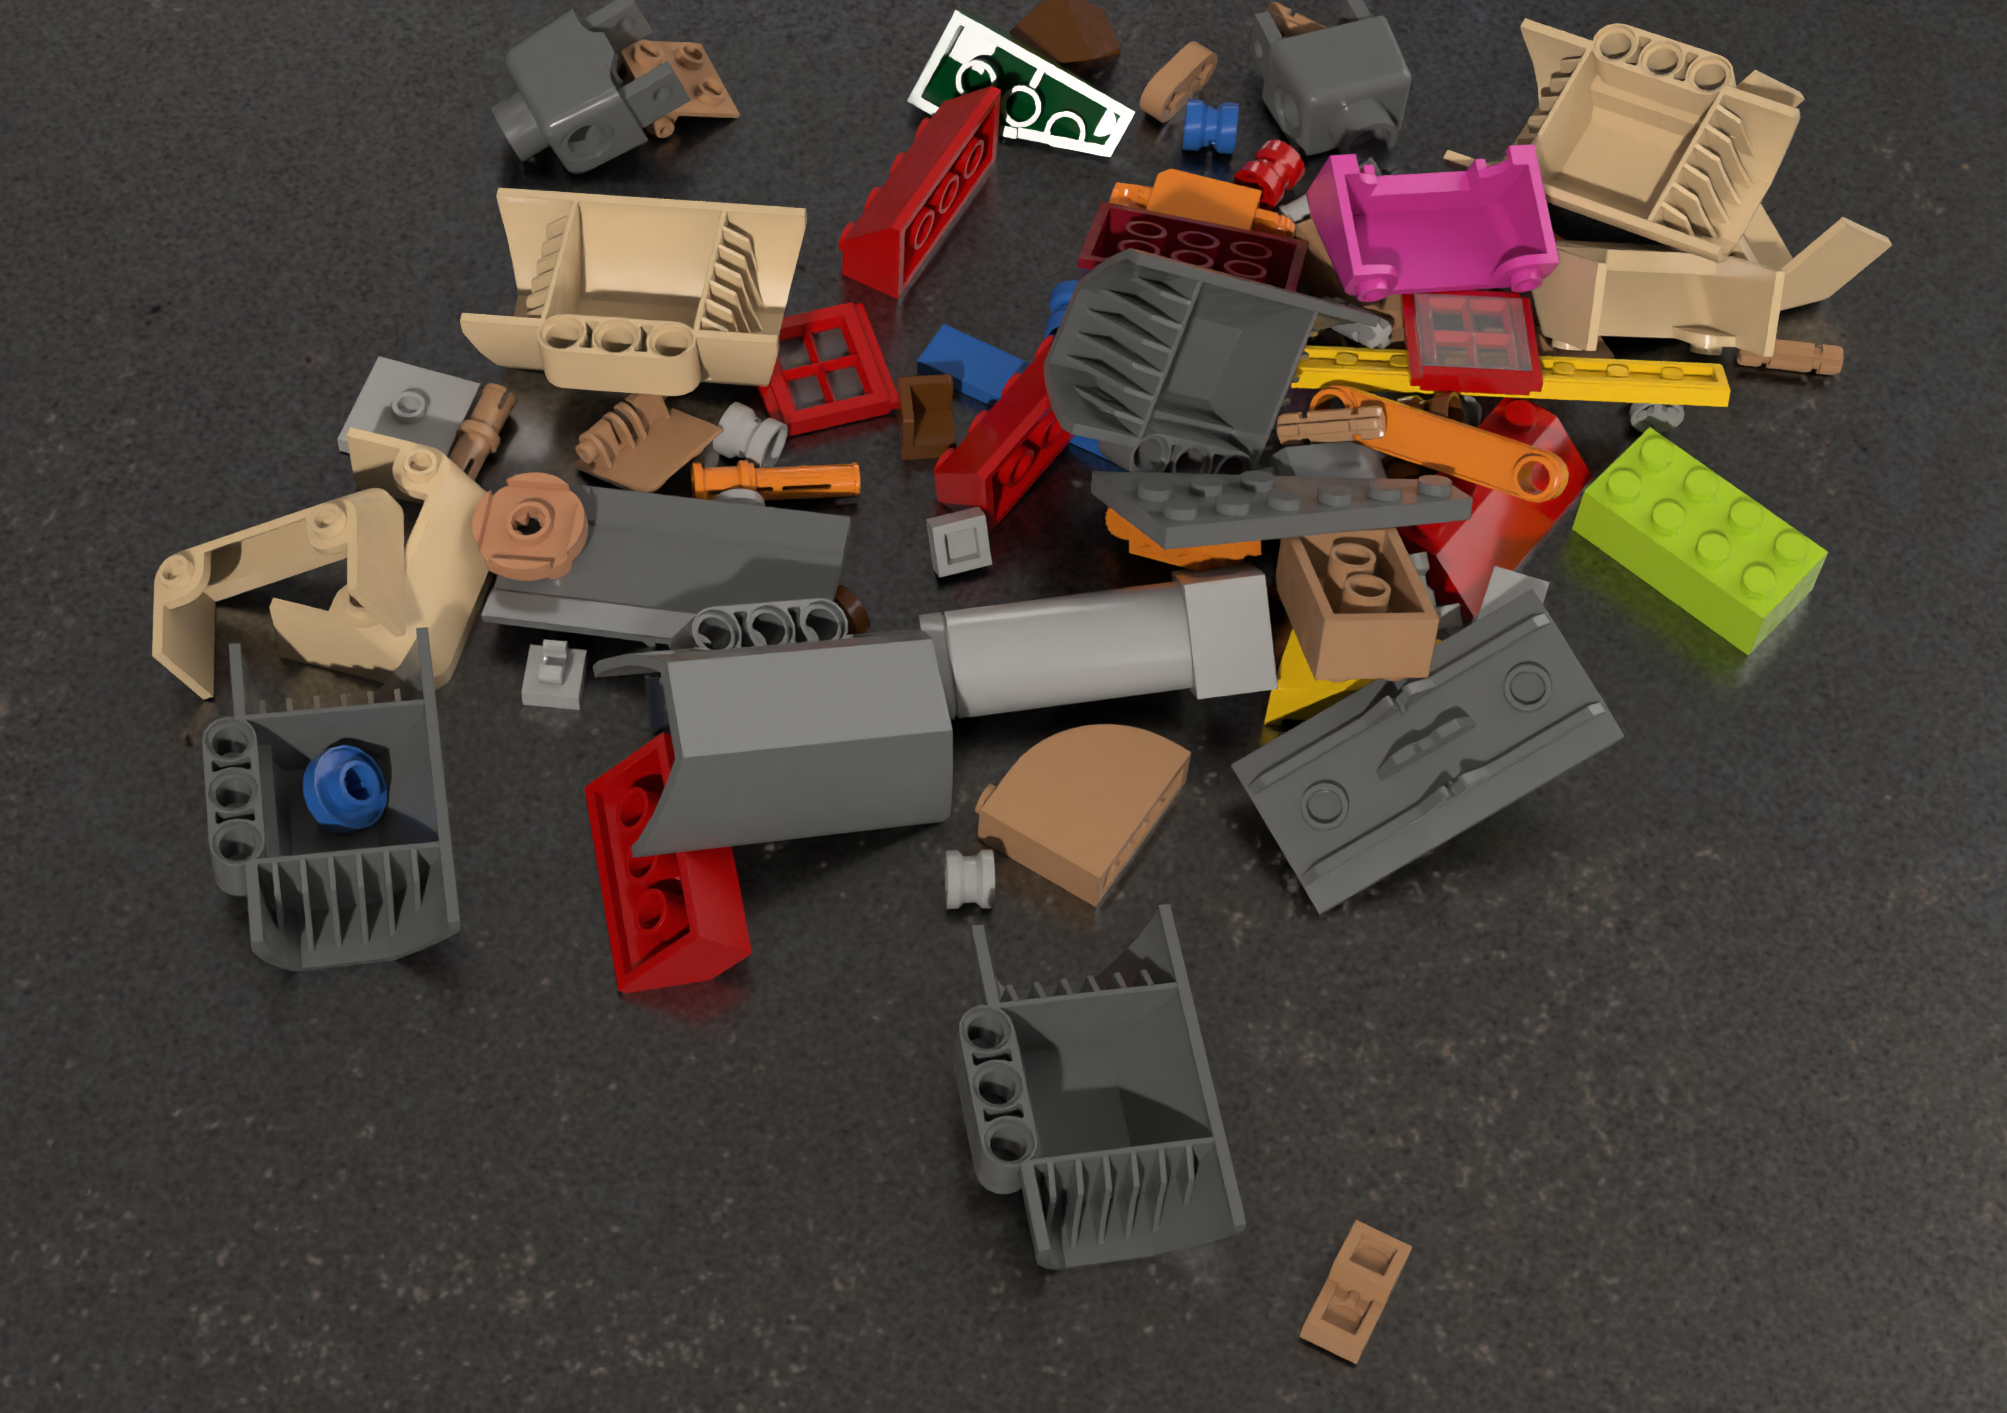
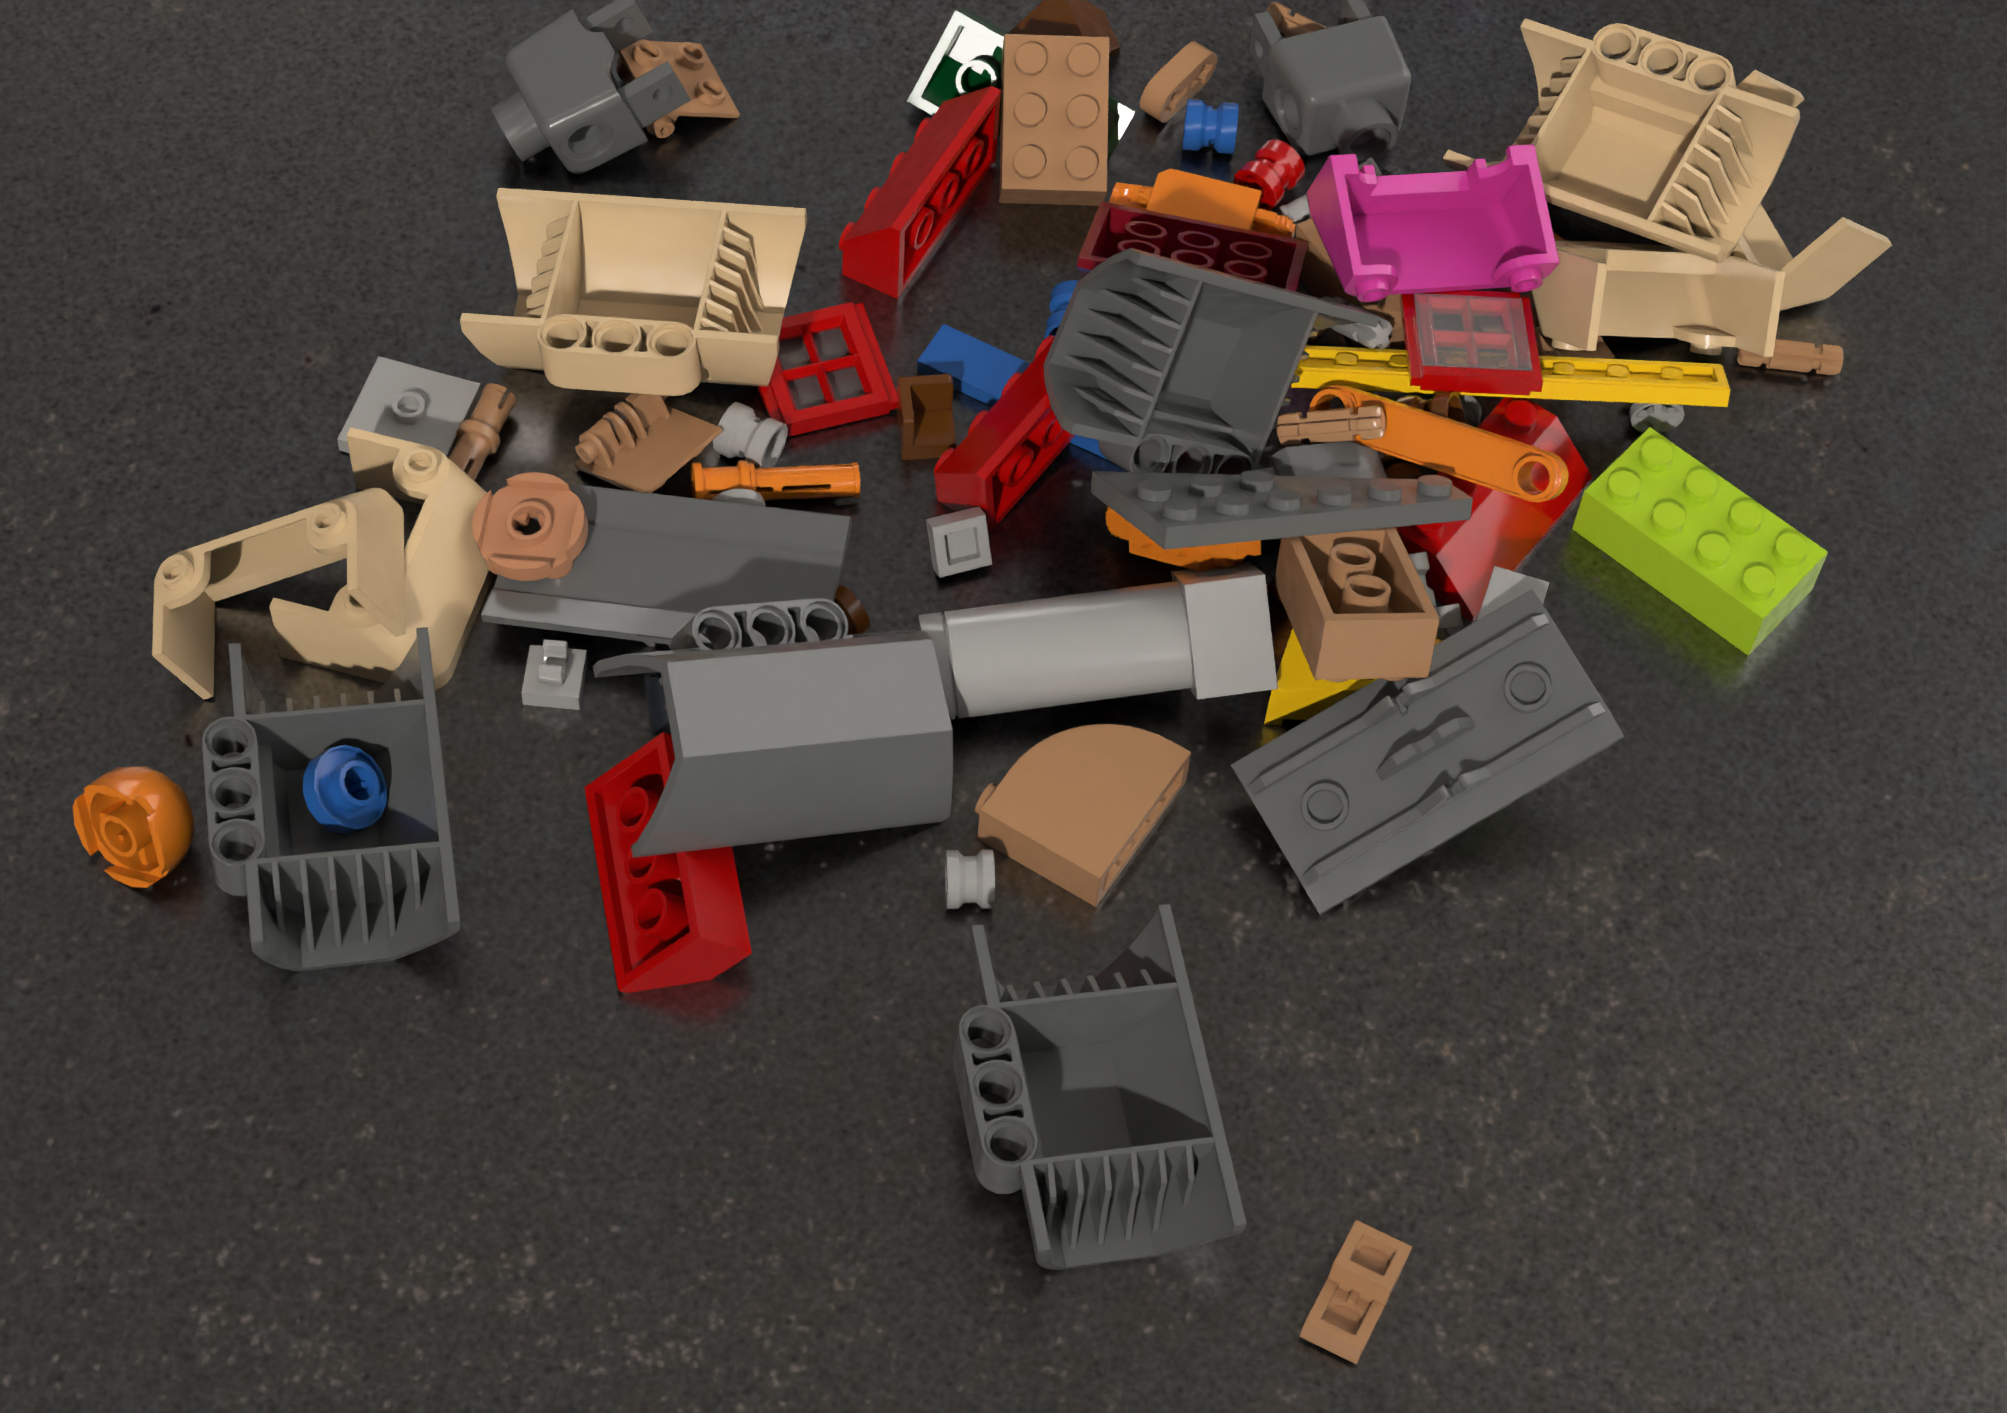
(136, 823): none -> orange cylinder
(1054, 119): none -> medium nougat brick

